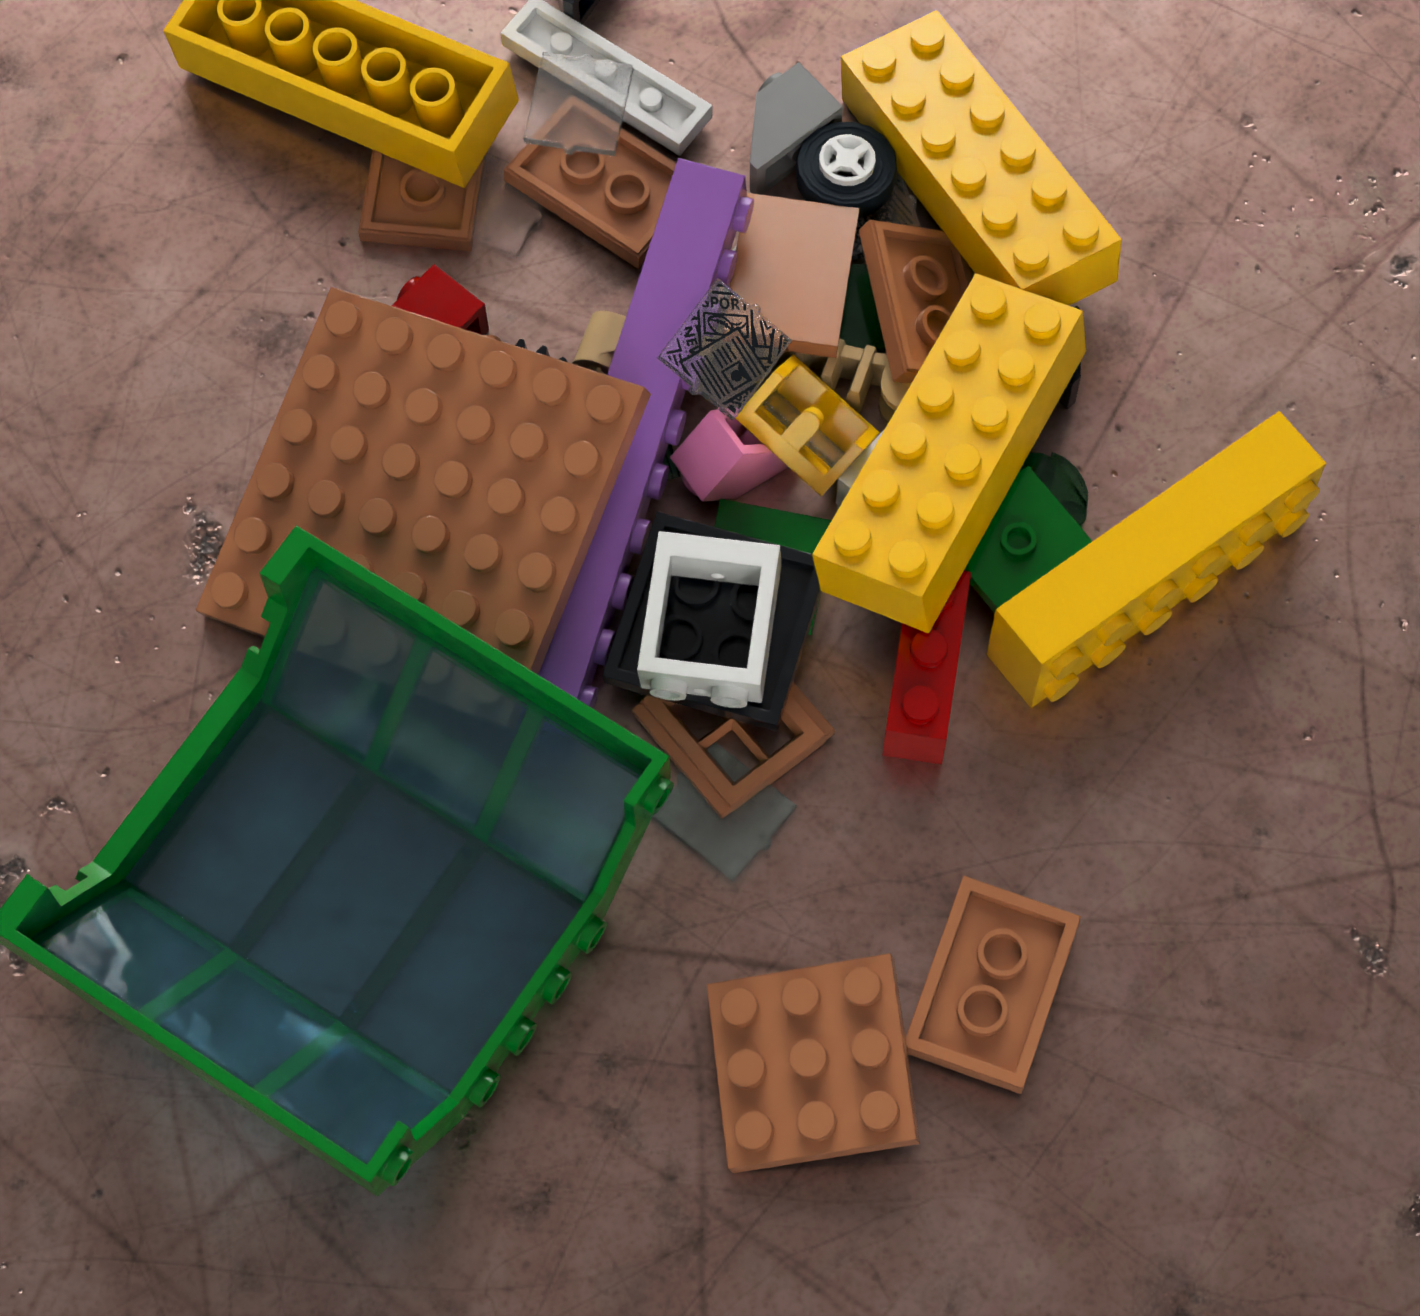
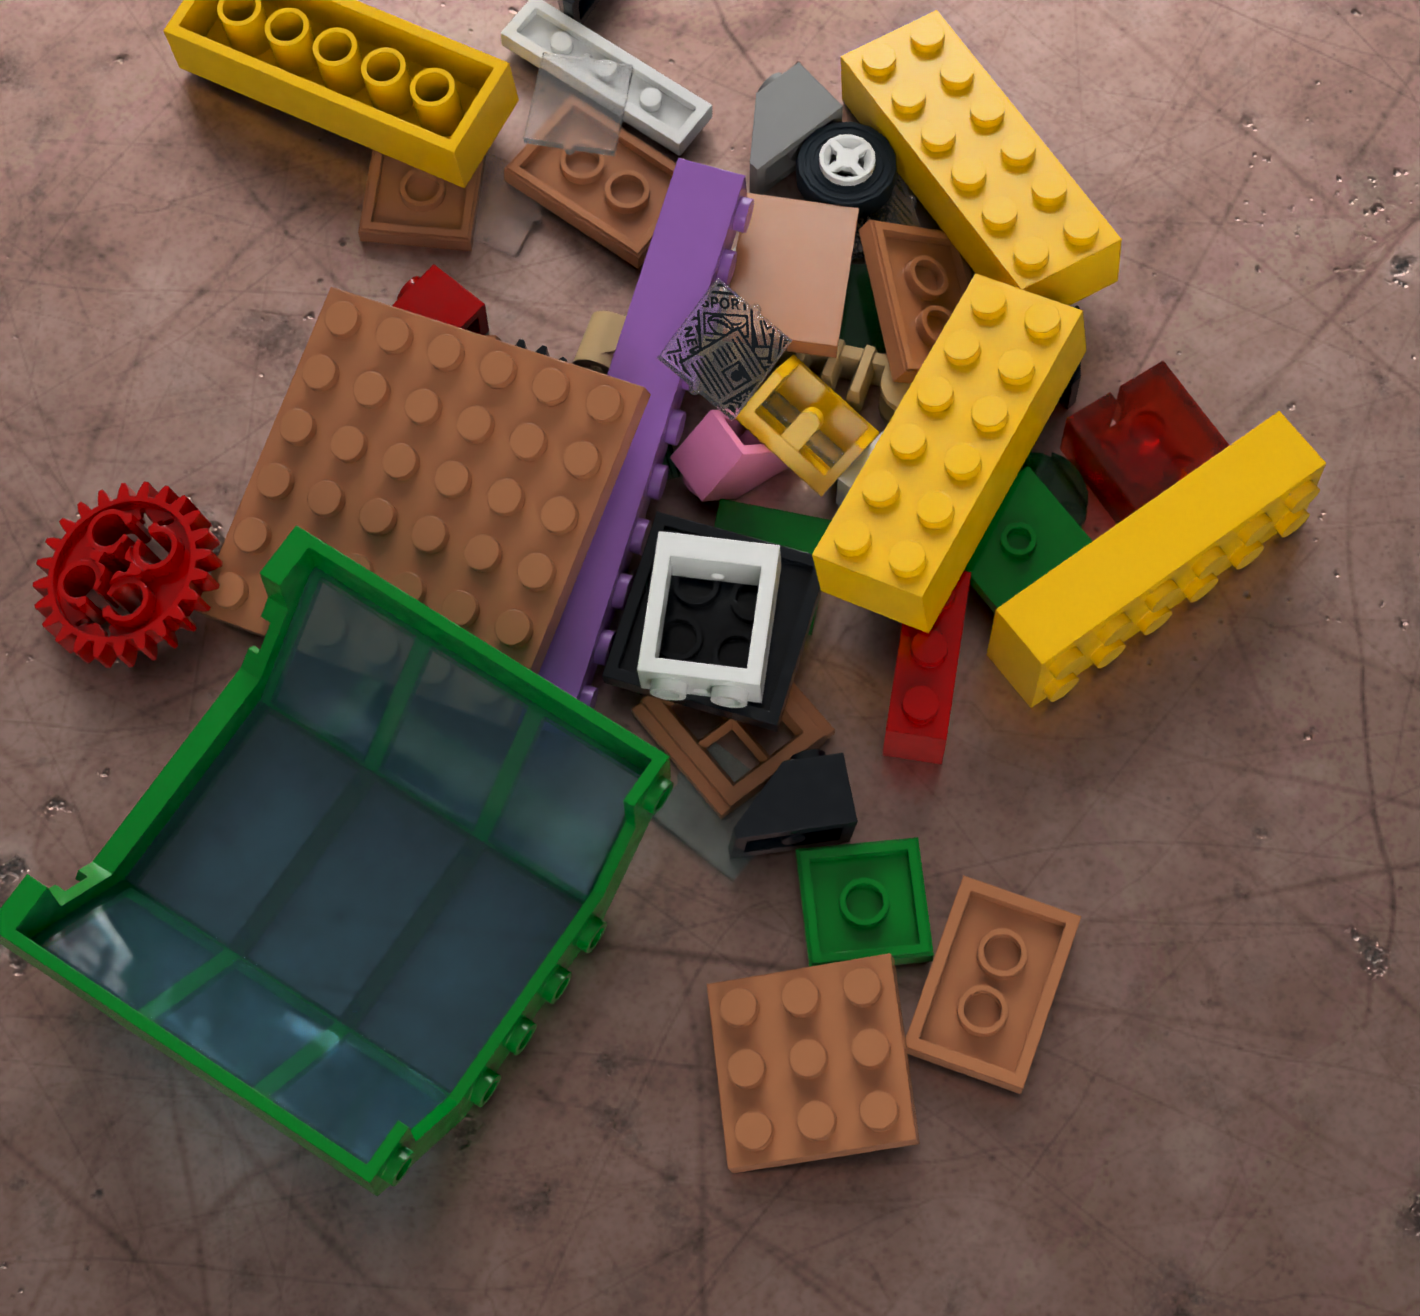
(127, 575): none -> red gear
(798, 808): none -> black slope
(864, 902): none -> green plate
(1150, 448): none -> clear red piece

